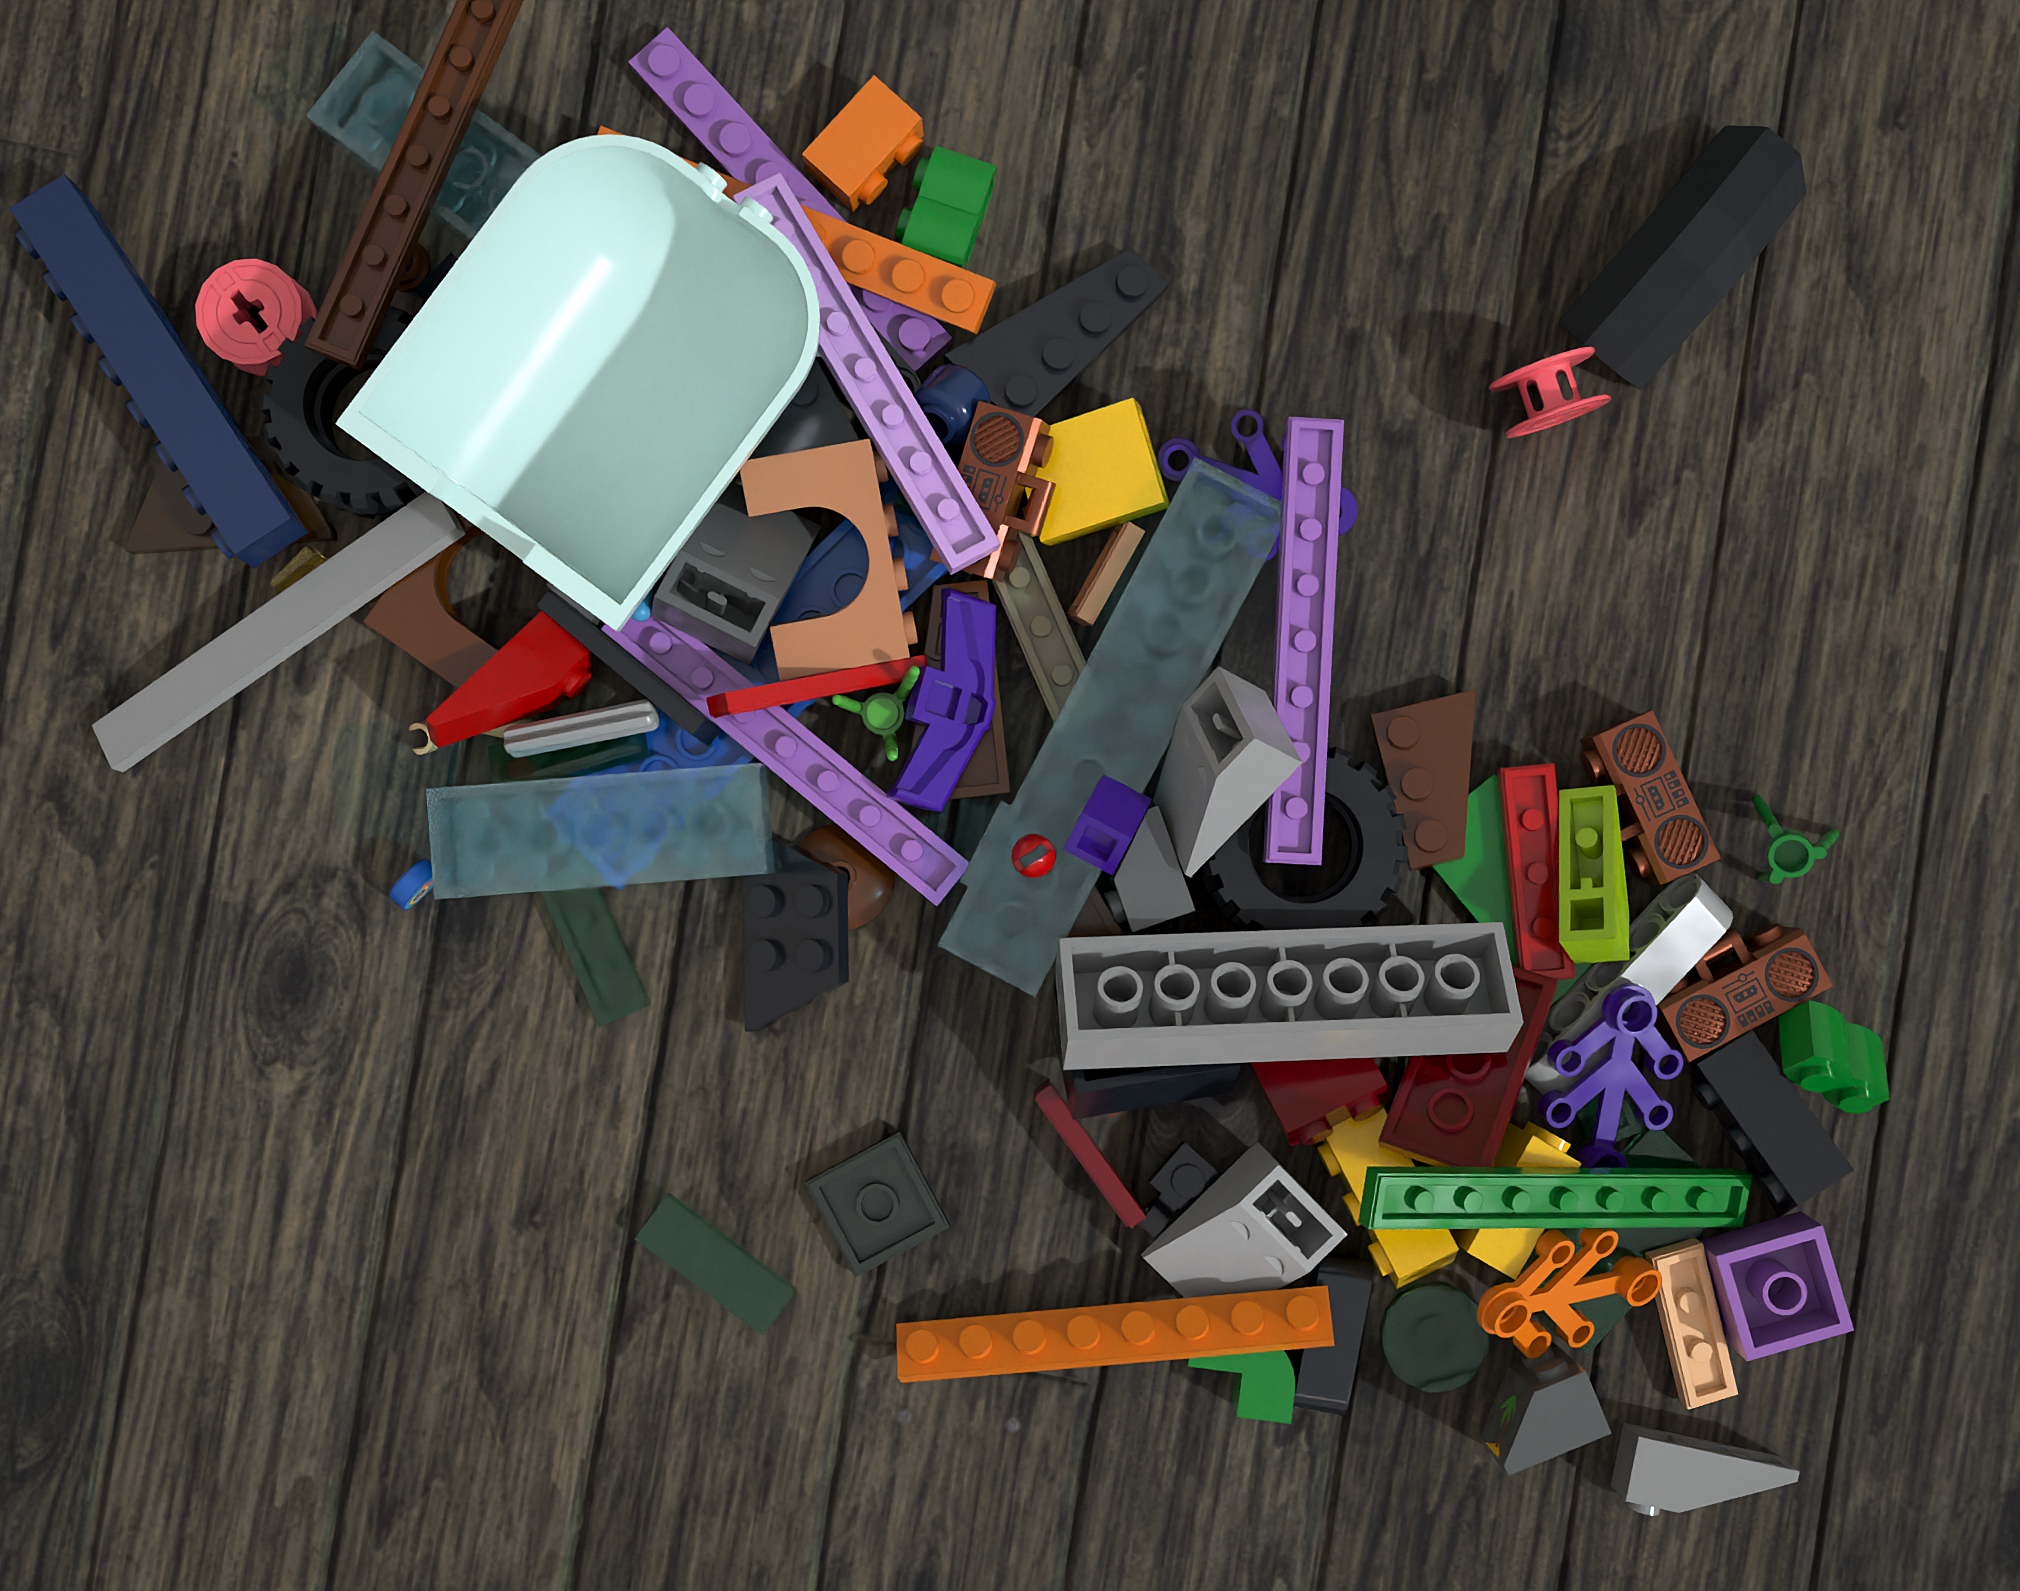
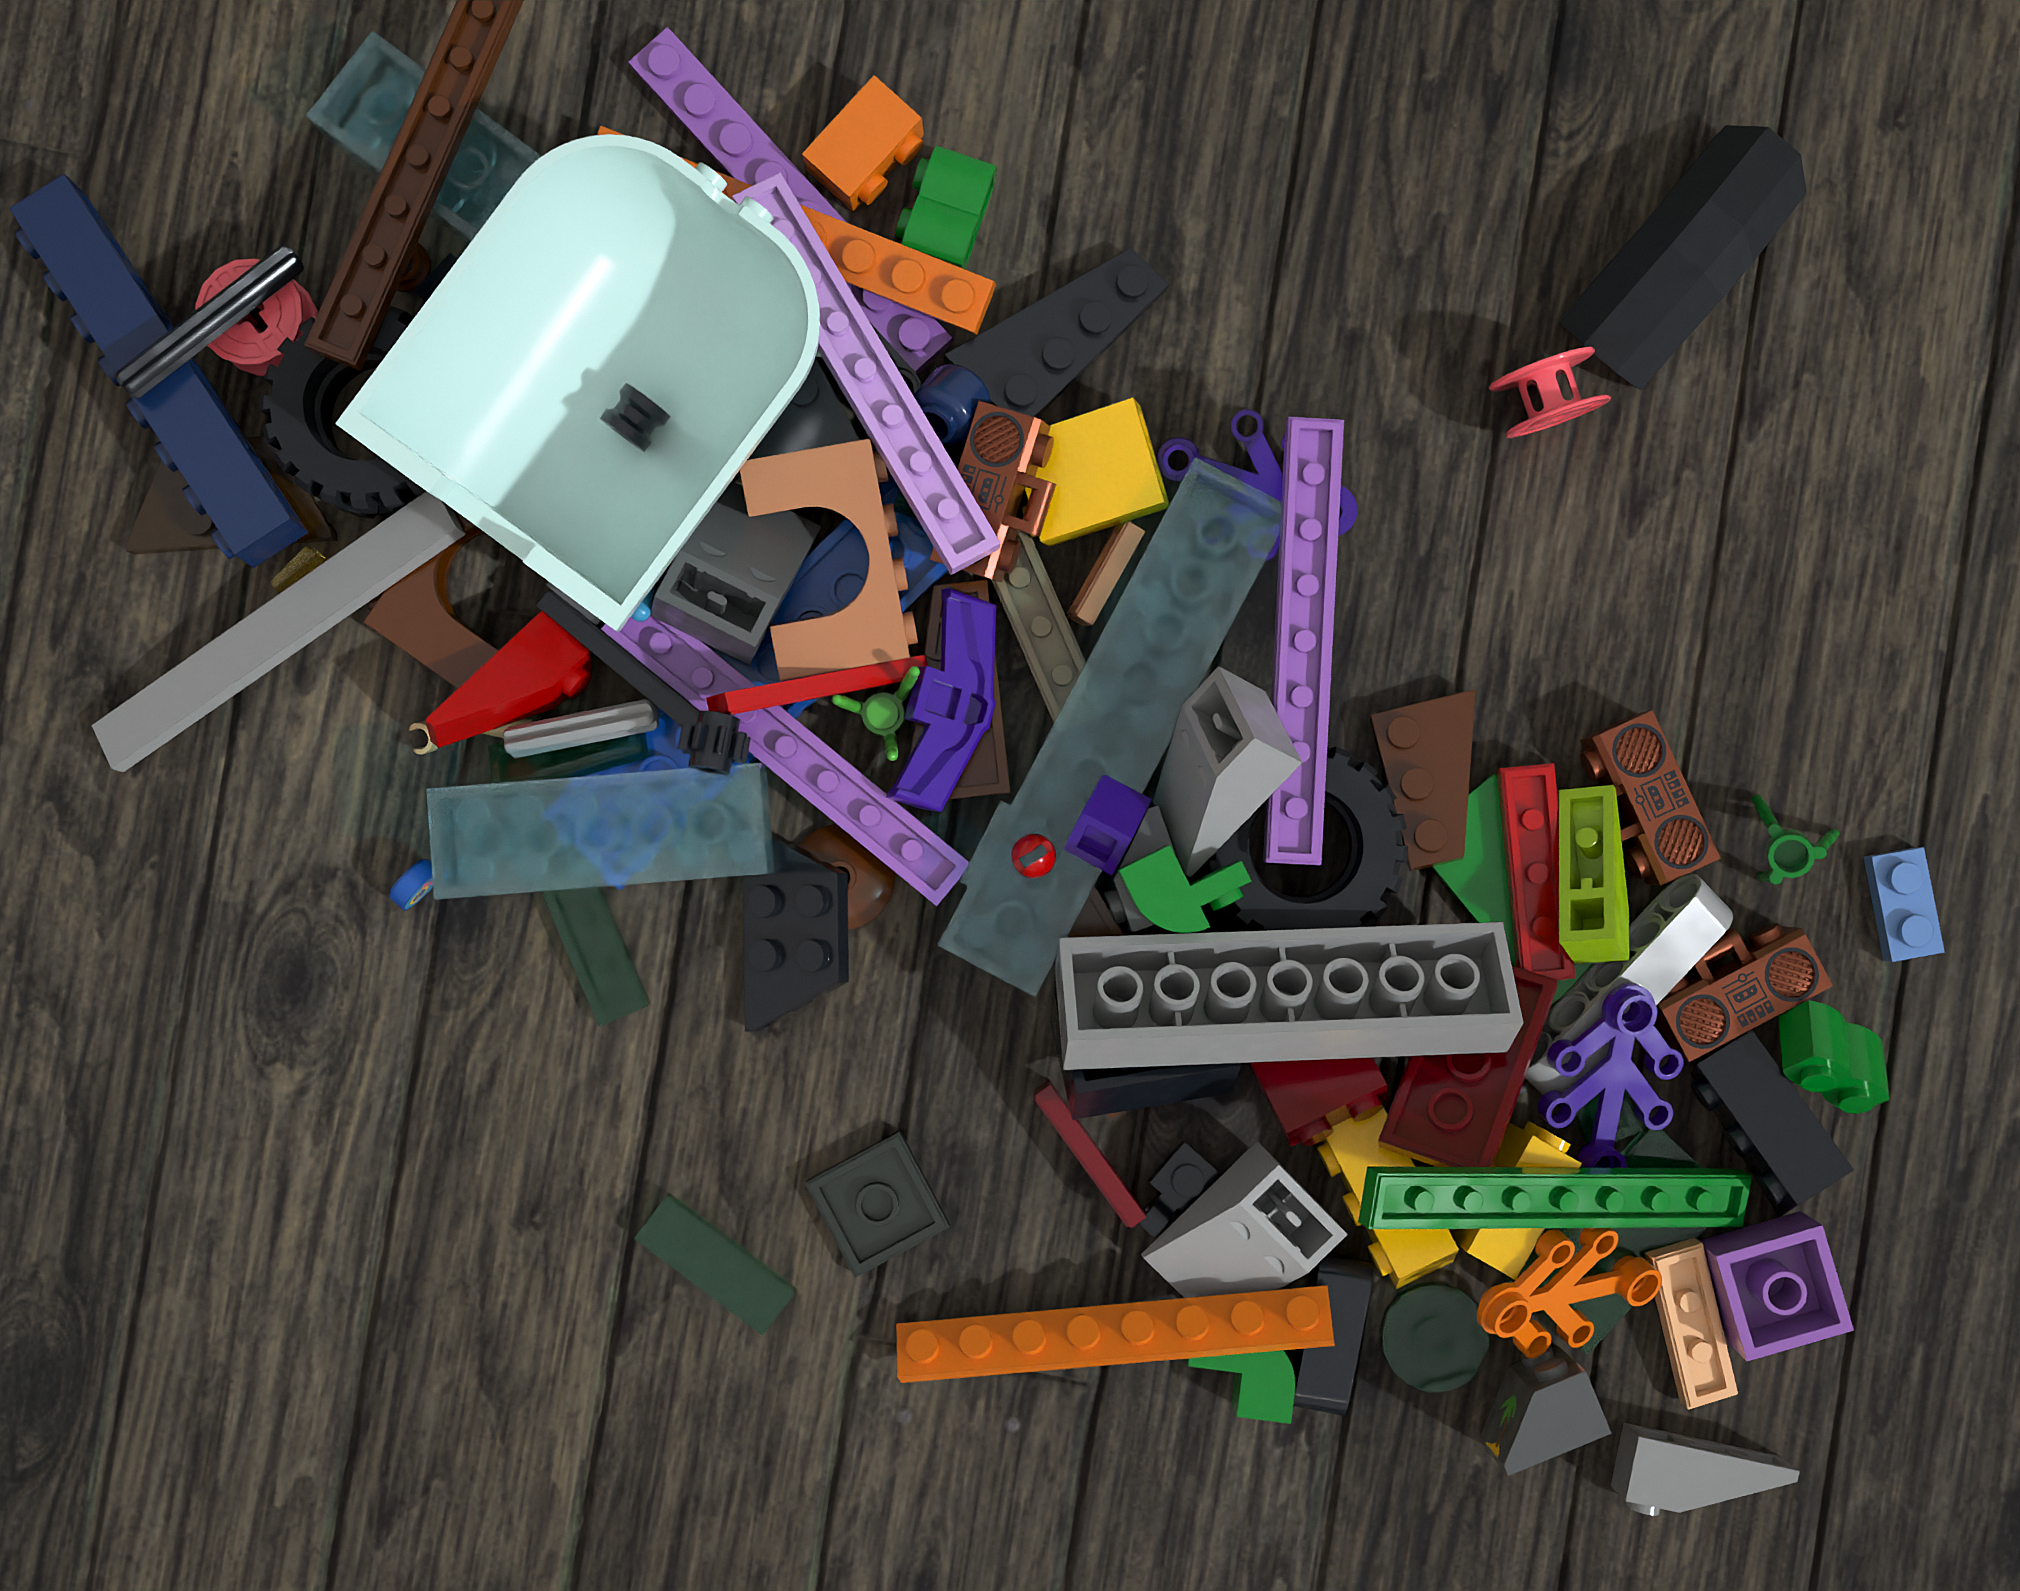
(209, 321): none -> black axle
(635, 417): none -> black wheel
(714, 742): none -> black gear
(1168, 899): none -> green brick
(1903, 904): none -> medium blue plate

